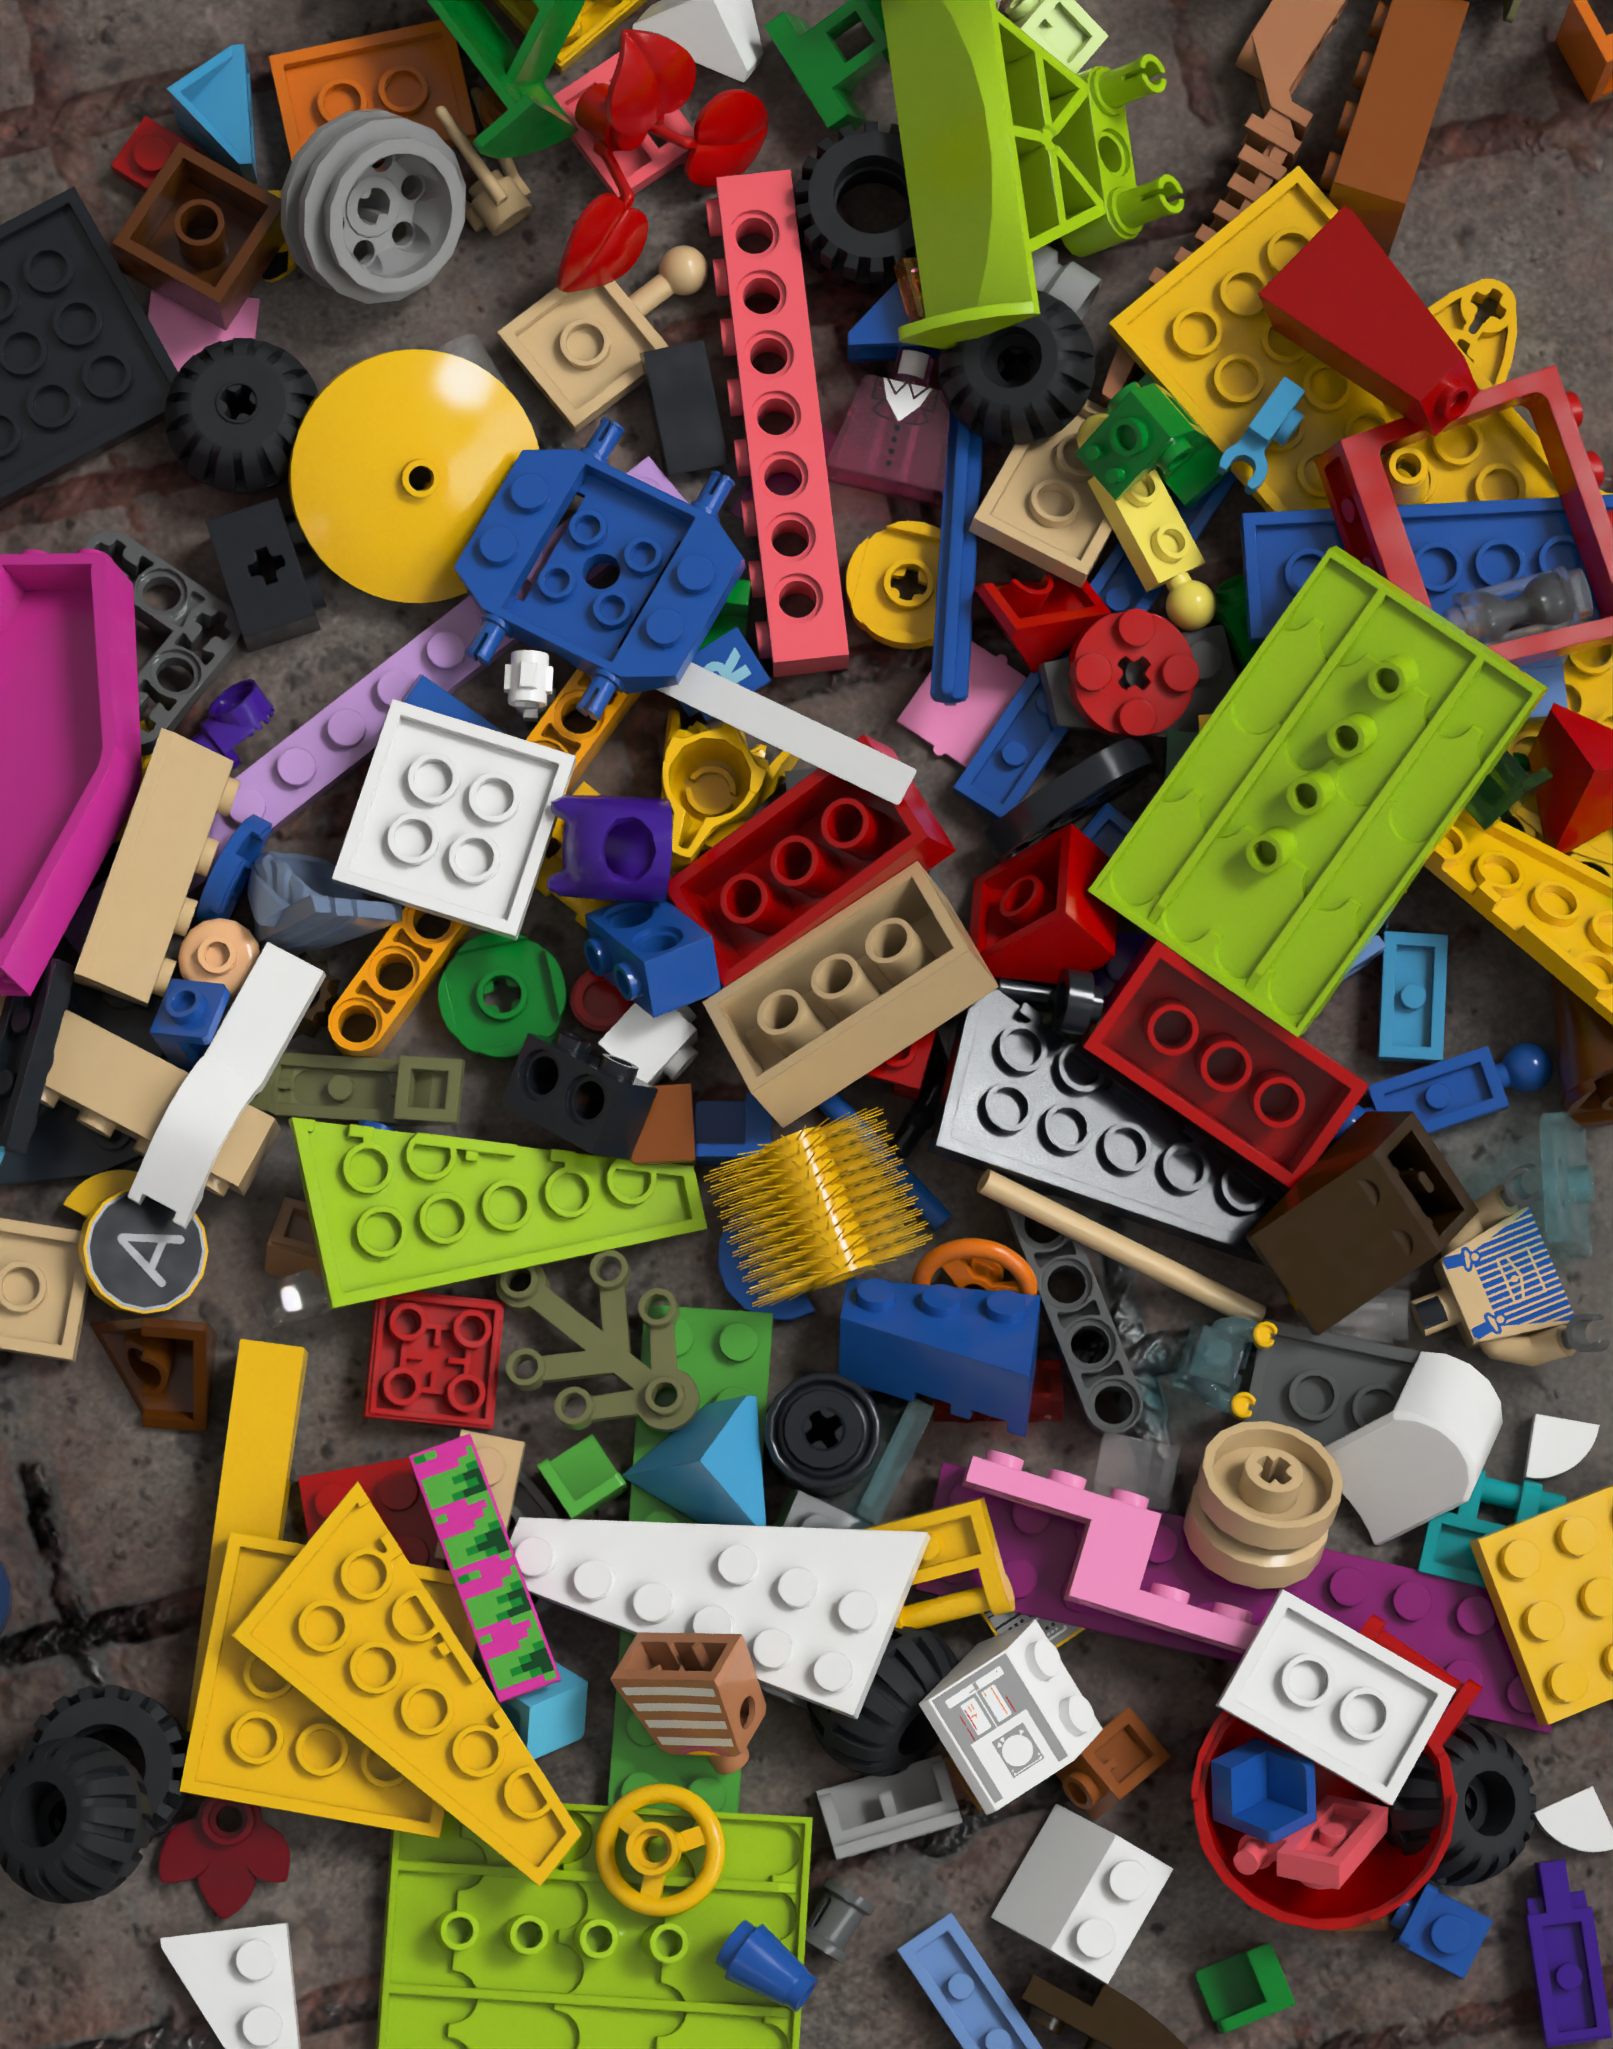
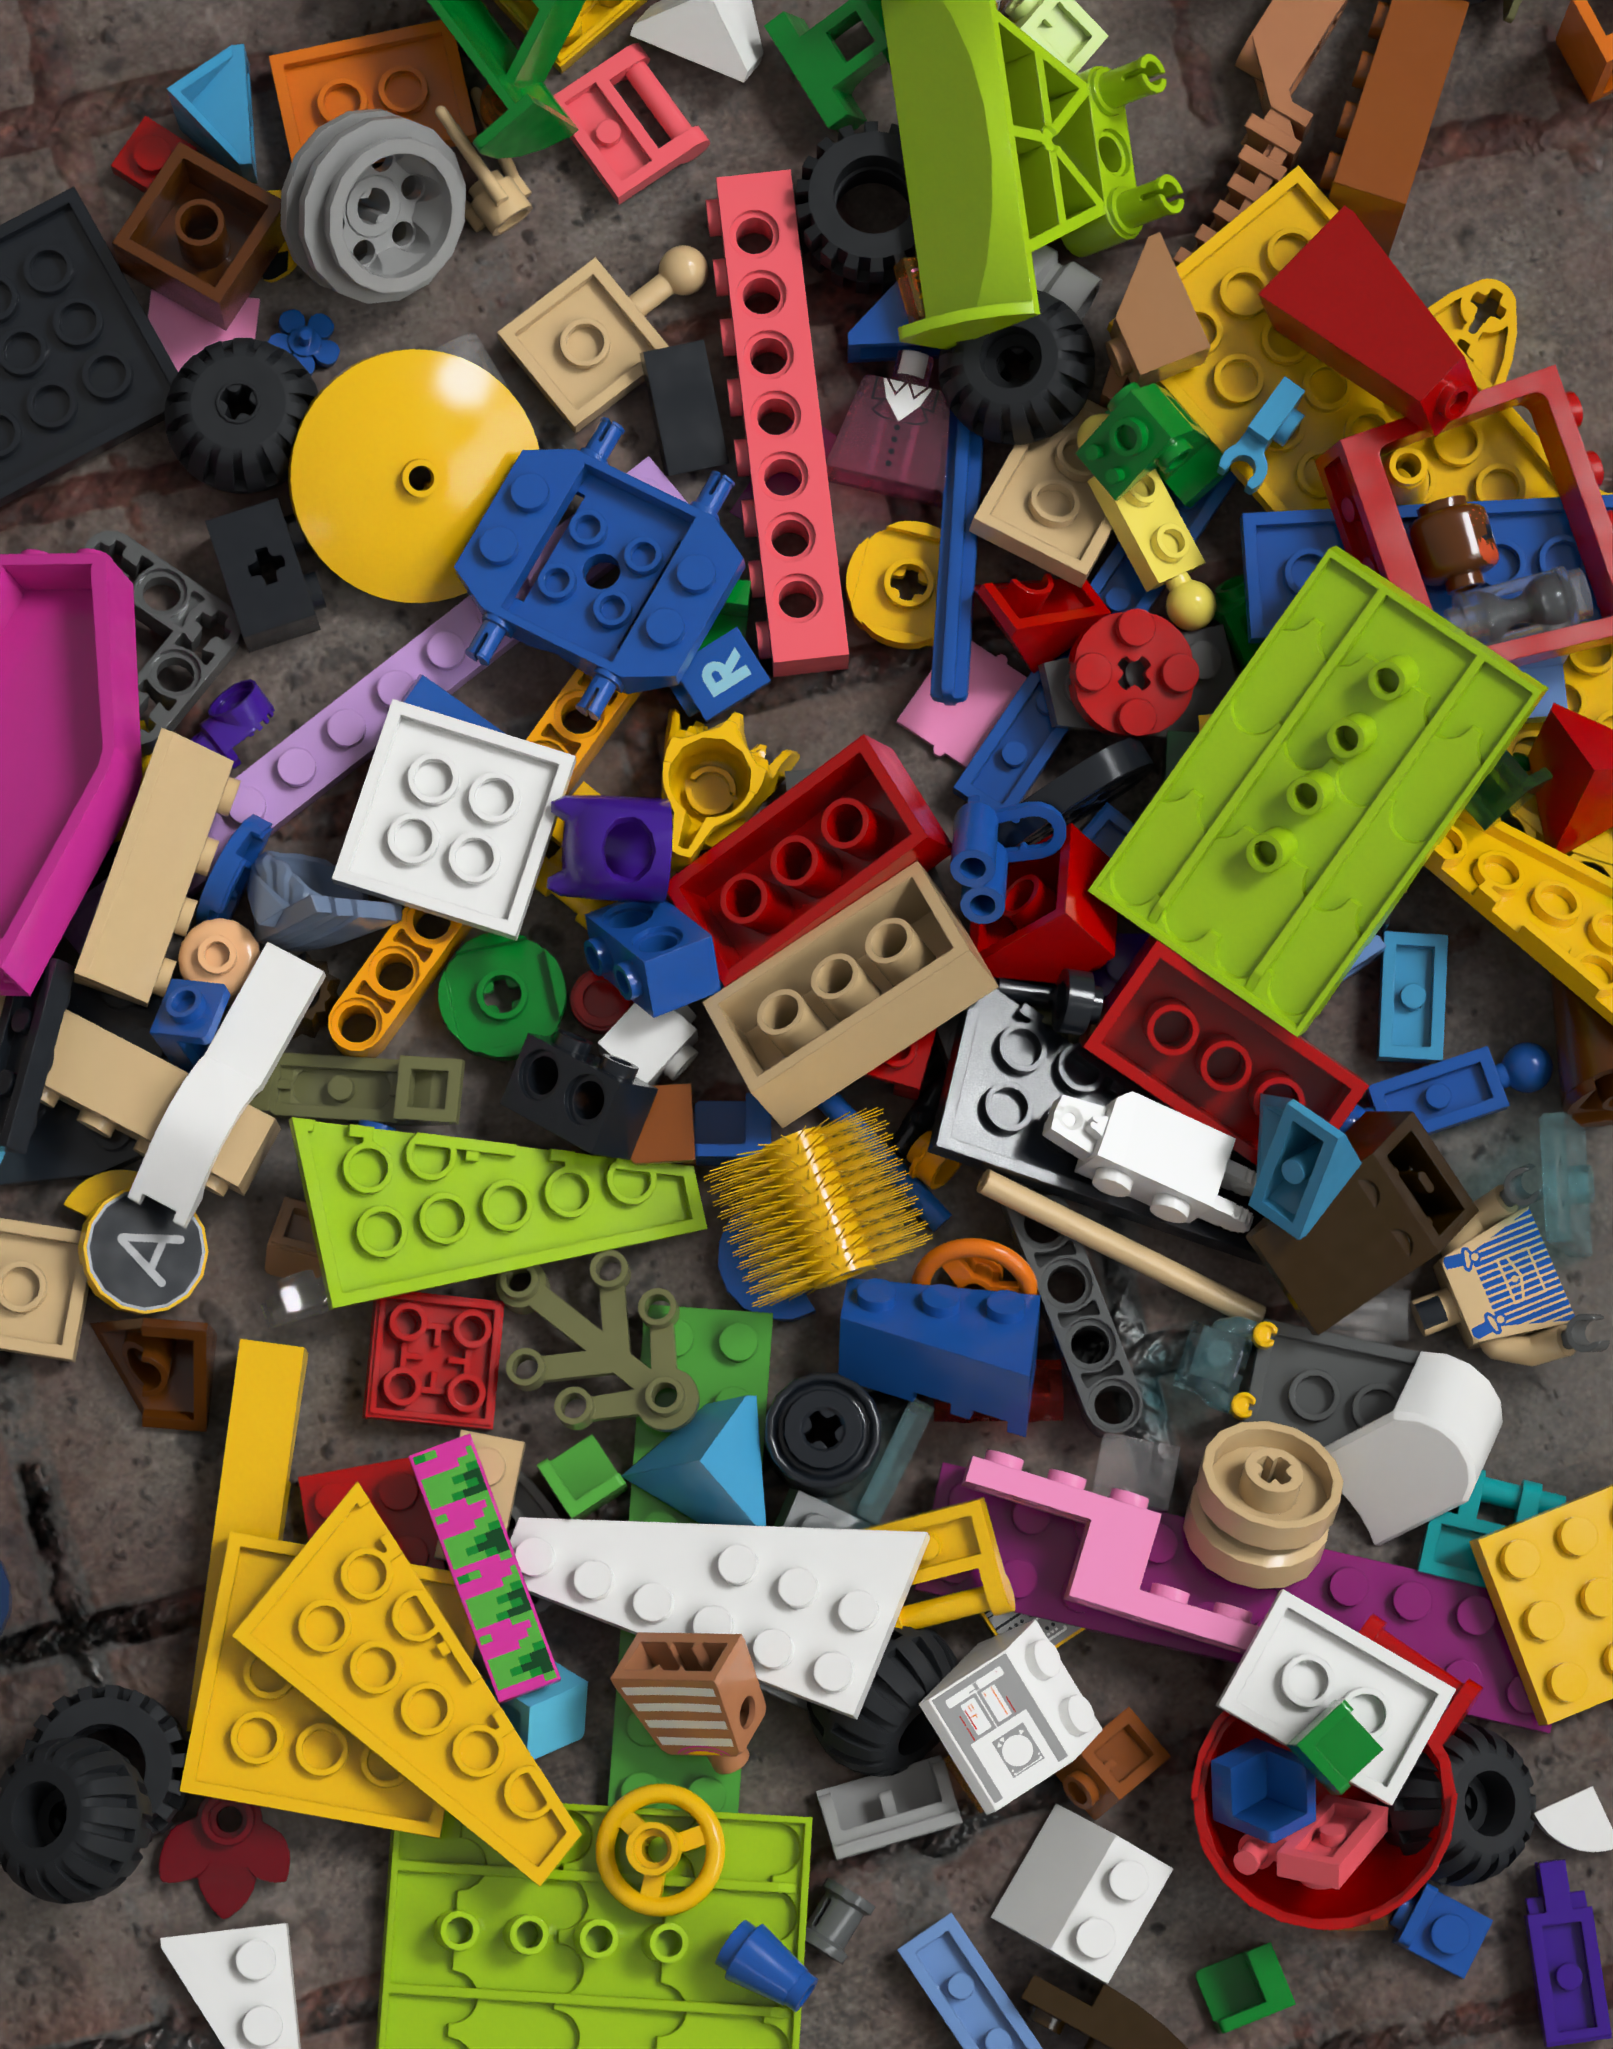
(307, 342): none -> blue plant
(529, 683): white bar -> none
(650, 81): red plant -> none
(793, 733): white sticker -> none
(929, 1167): none -> light orange plate
(982, 861): none -> blue piece
(1154, 1157): none -> white hinge
(1156, 322): none -> medium nougat slope
(1299, 1165): none -> dark azure slope
(1335, 1747): none -> green panel
(1453, 544): none -> reddish brown head
(1556, 1446): white tile -> none

